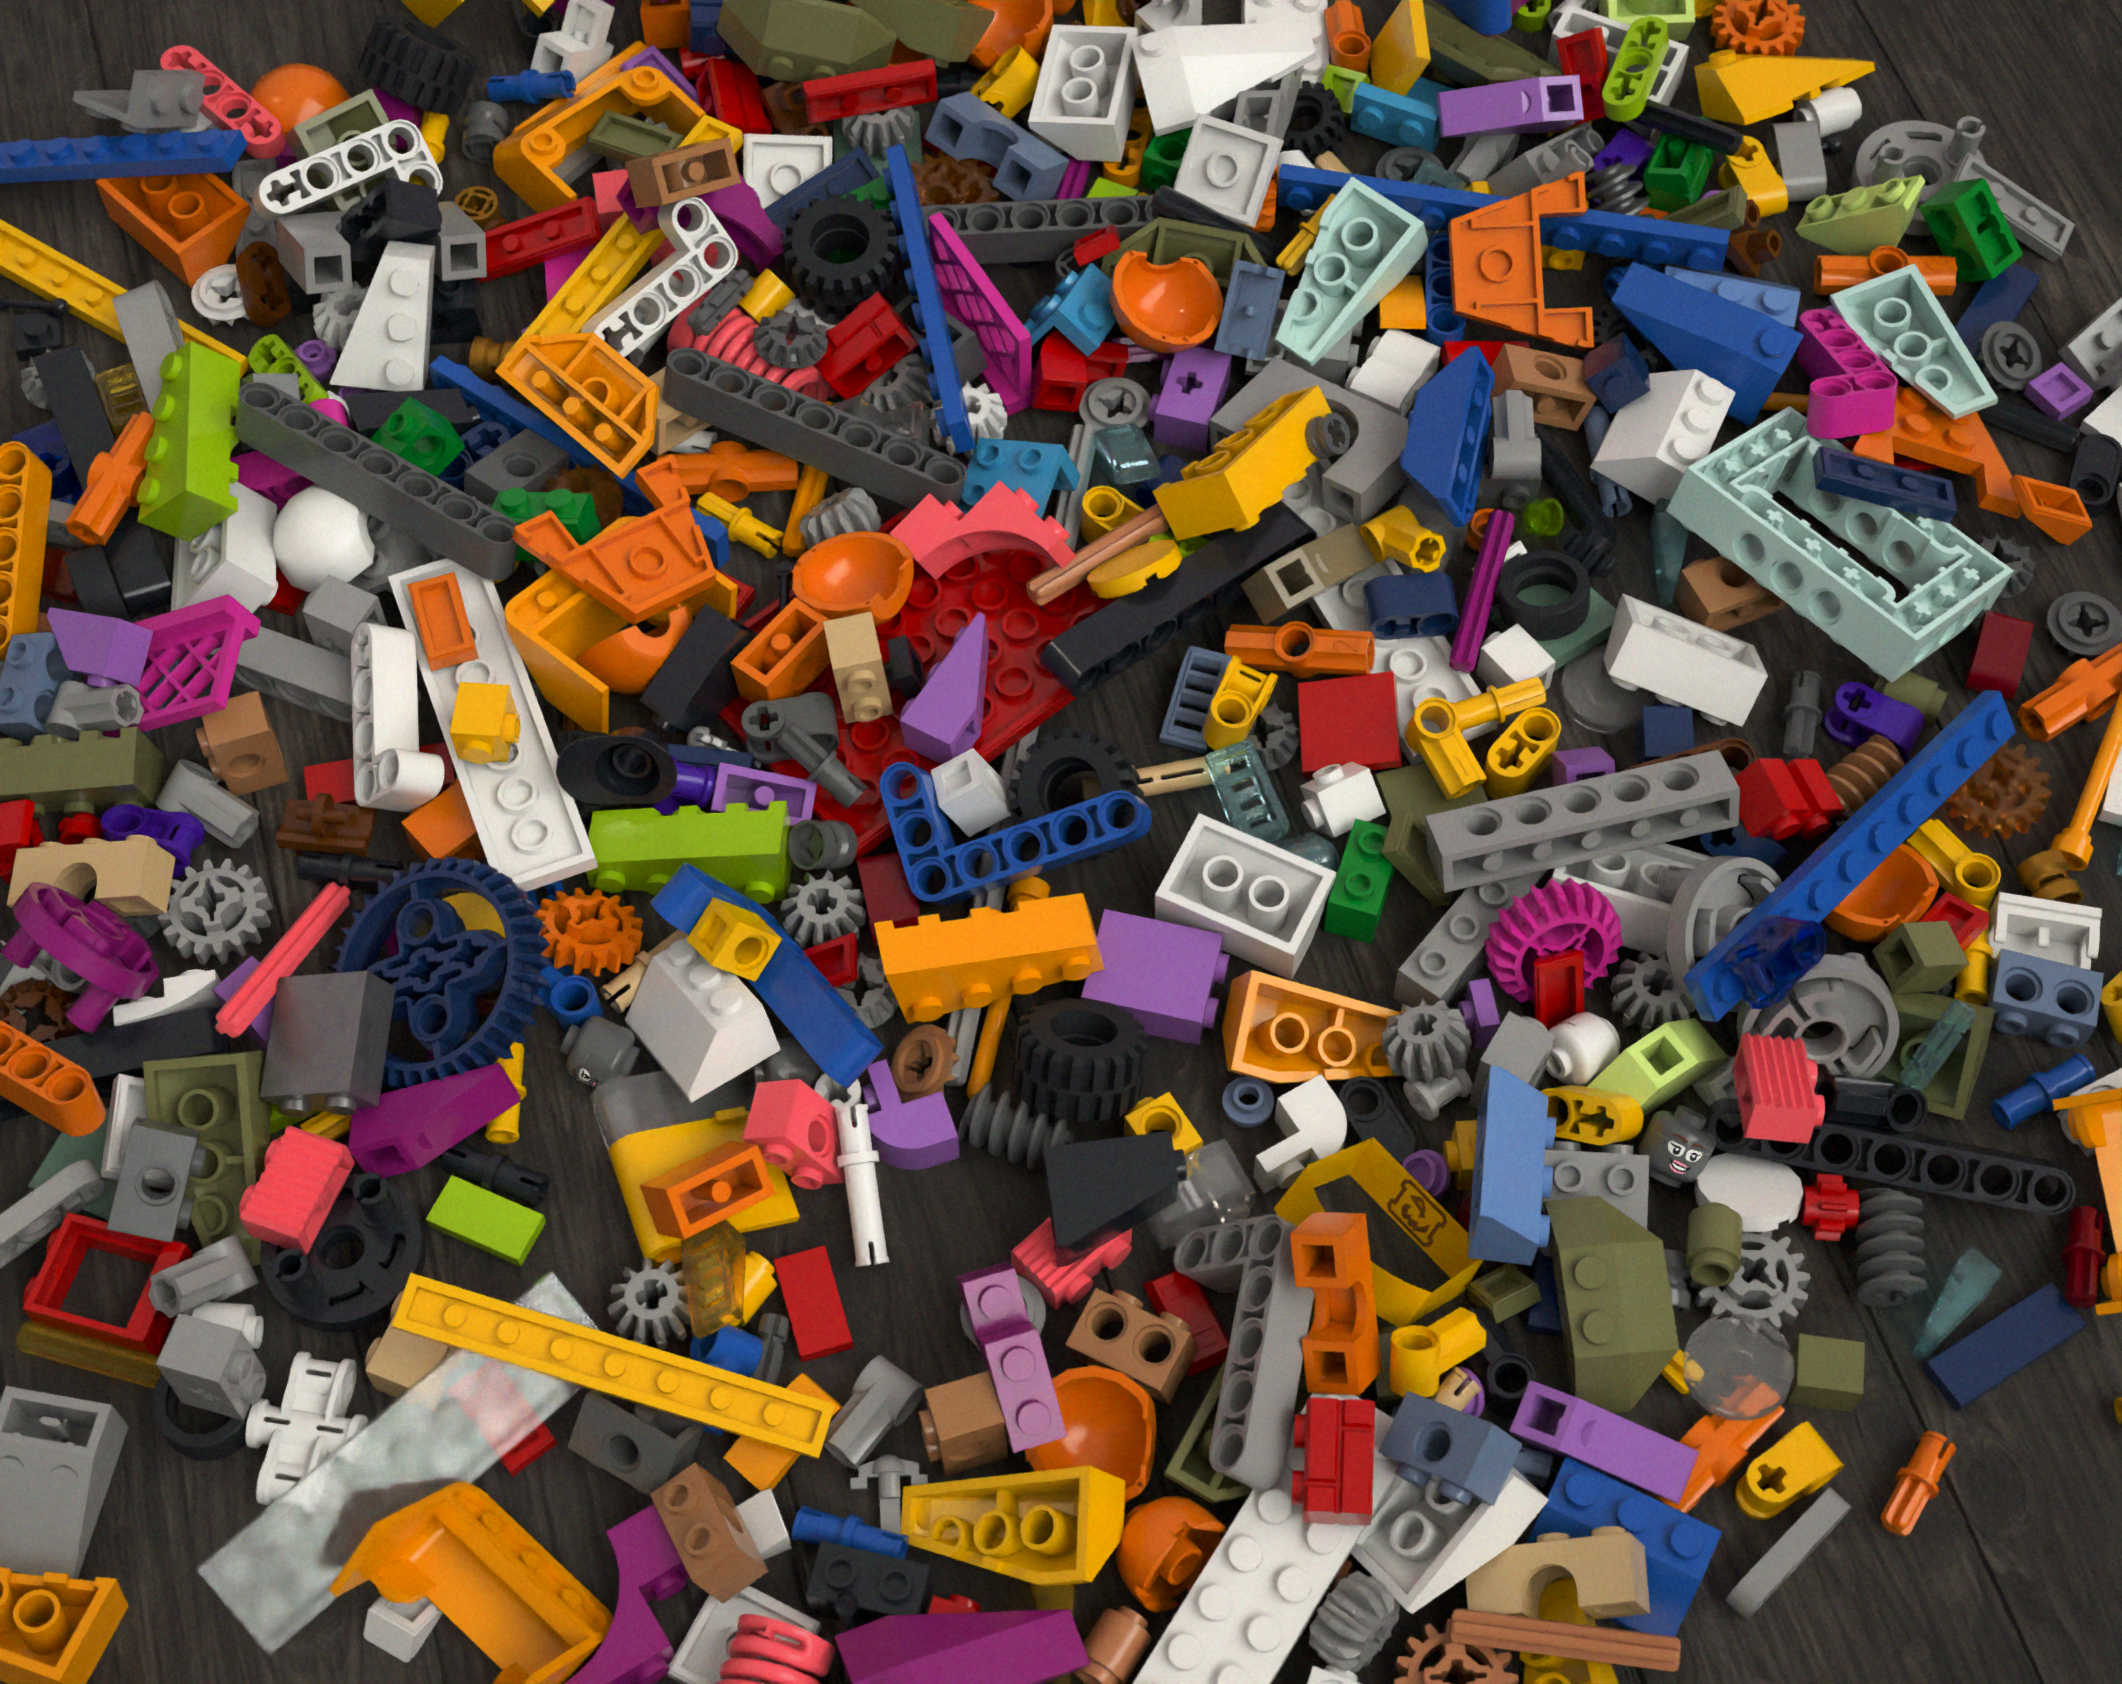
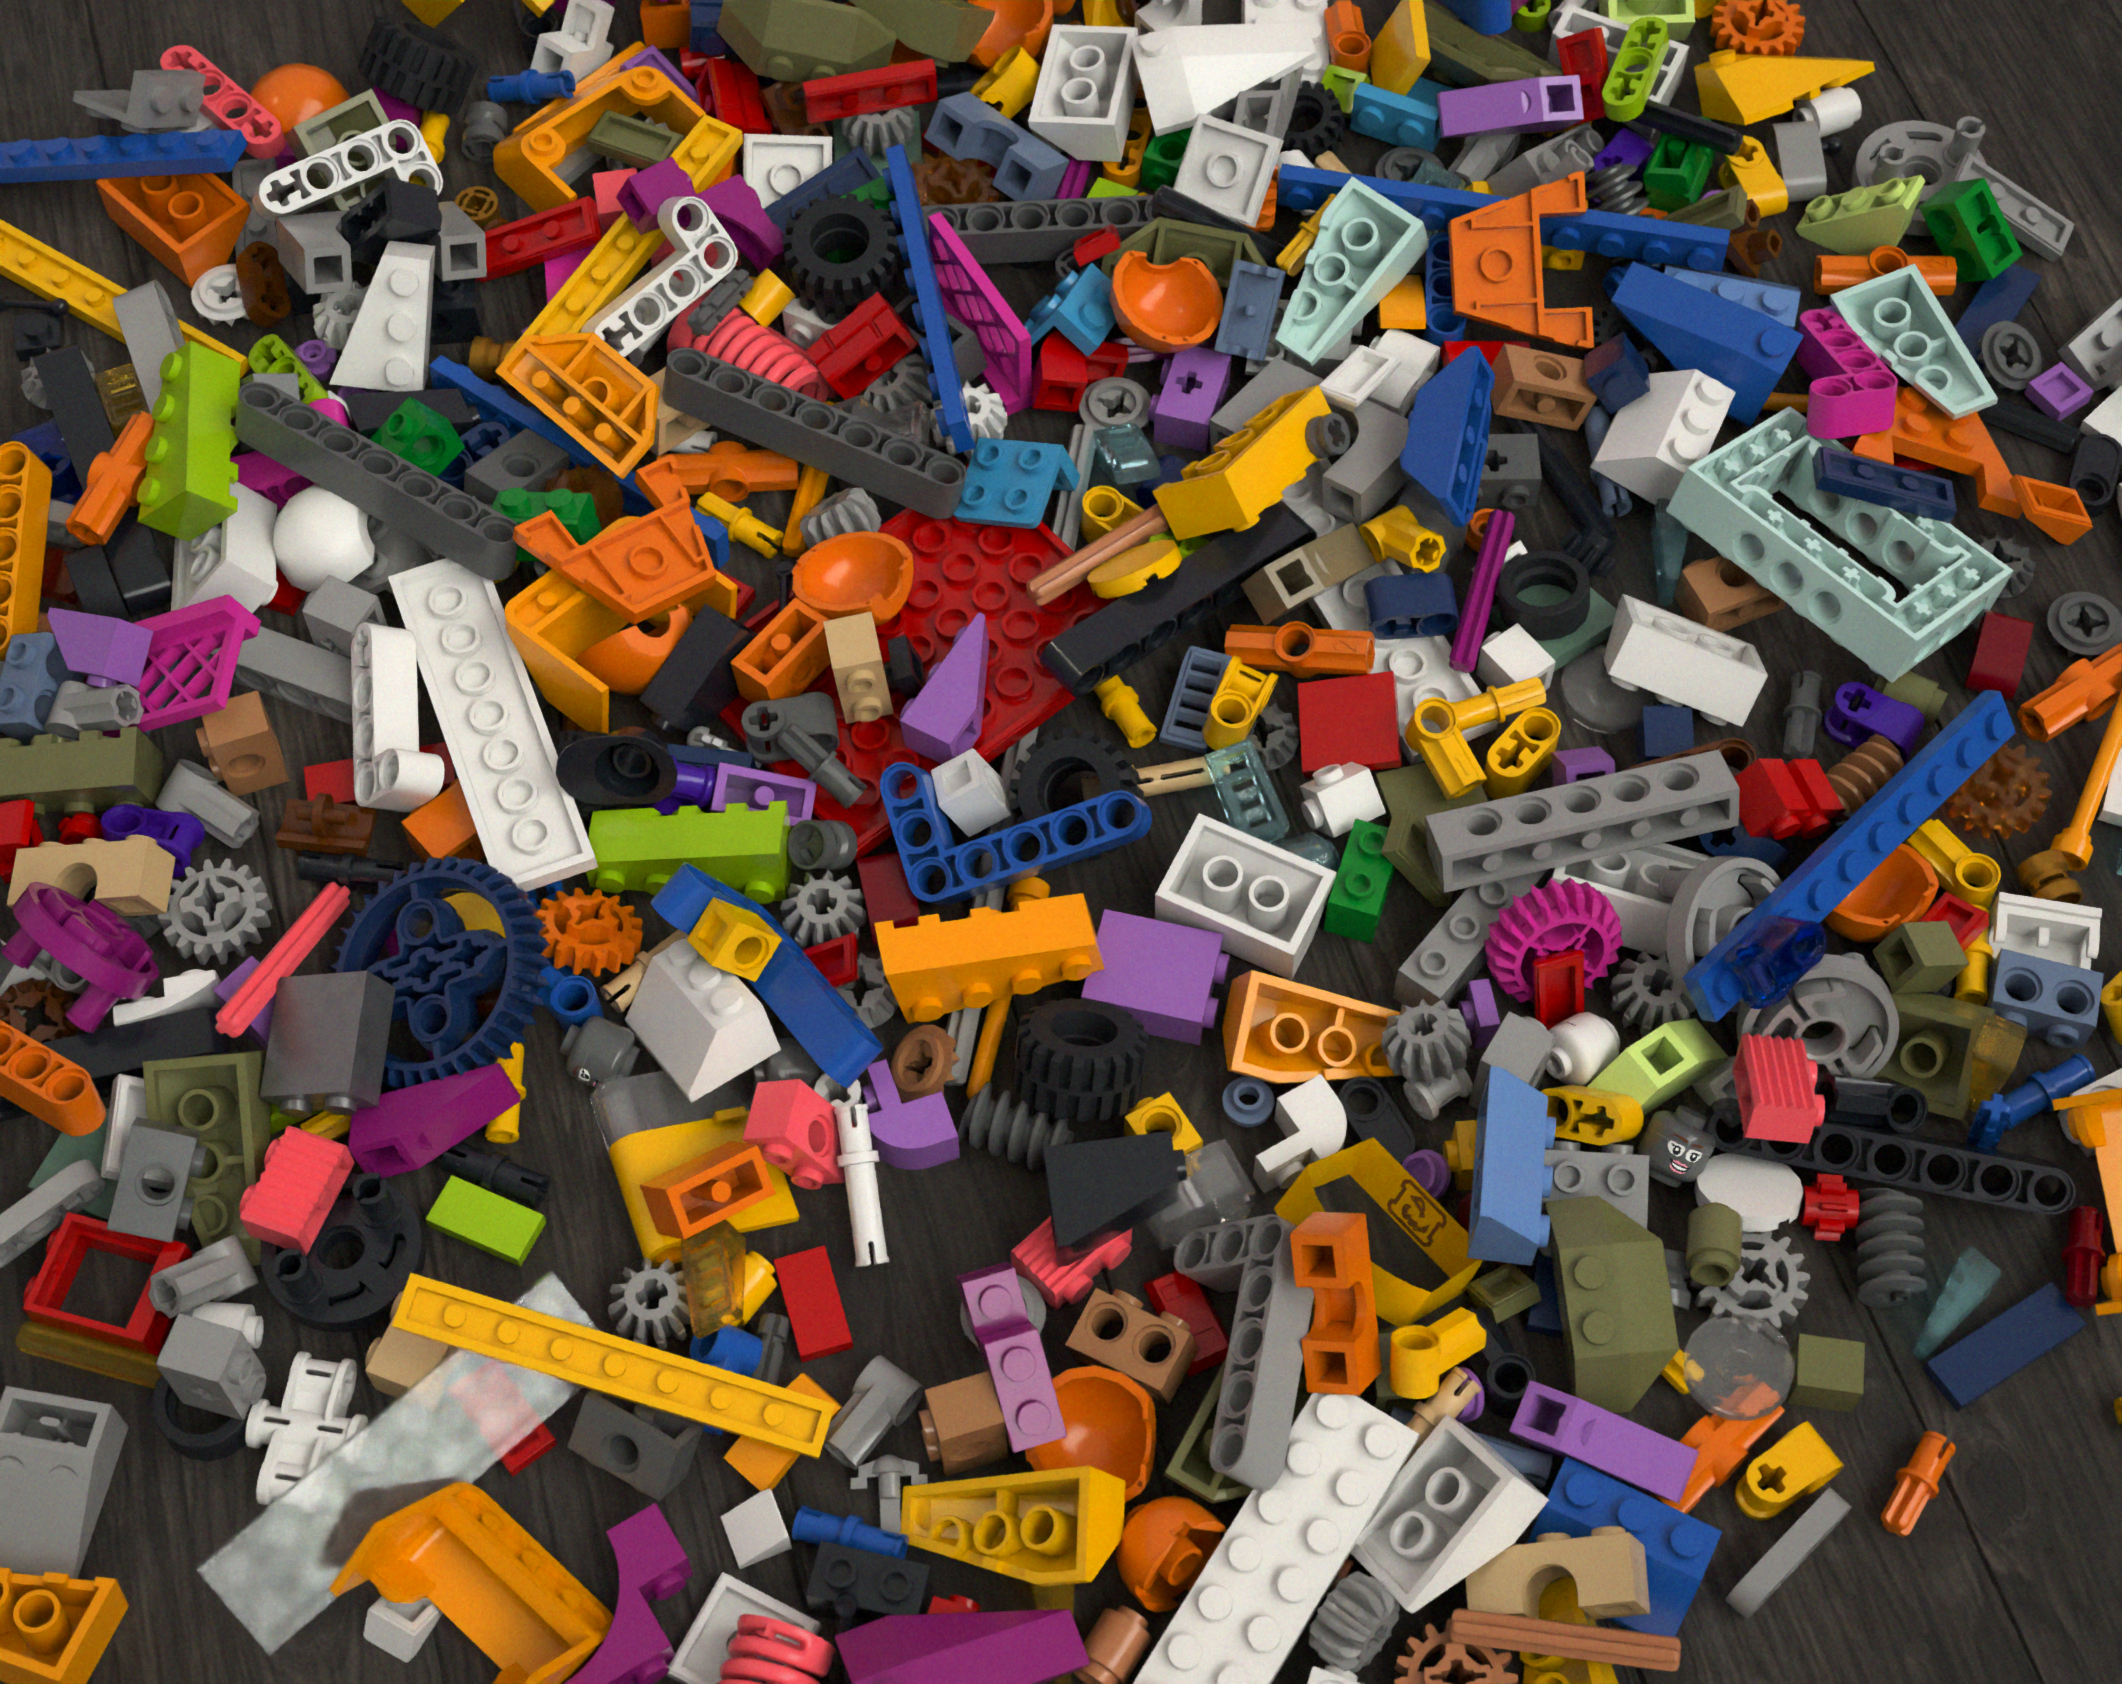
(442, 621): orange tile -> none
(484, 722): yellow brick -> none
(683, 172): medium nougat brick -> none
(709, 1533): medium nougat brick -> none
(803, 352): dark grey gear -> none
(1000, 520): coral arch -> none
(1122, 706): none -> yellow pin
(1336, 1461): red brick -> none
(1358, 377): none -> white tile
(1450, 1449): sand blue brick -> none
(1513, 445): light grey piece -> none
(1544, 517): clear neon green hinge -> none
(1938, 1045): clear light blue axle -> none
(1989, 1122): none -> blue axle
(1994, 1057): none -> clear yellow slope

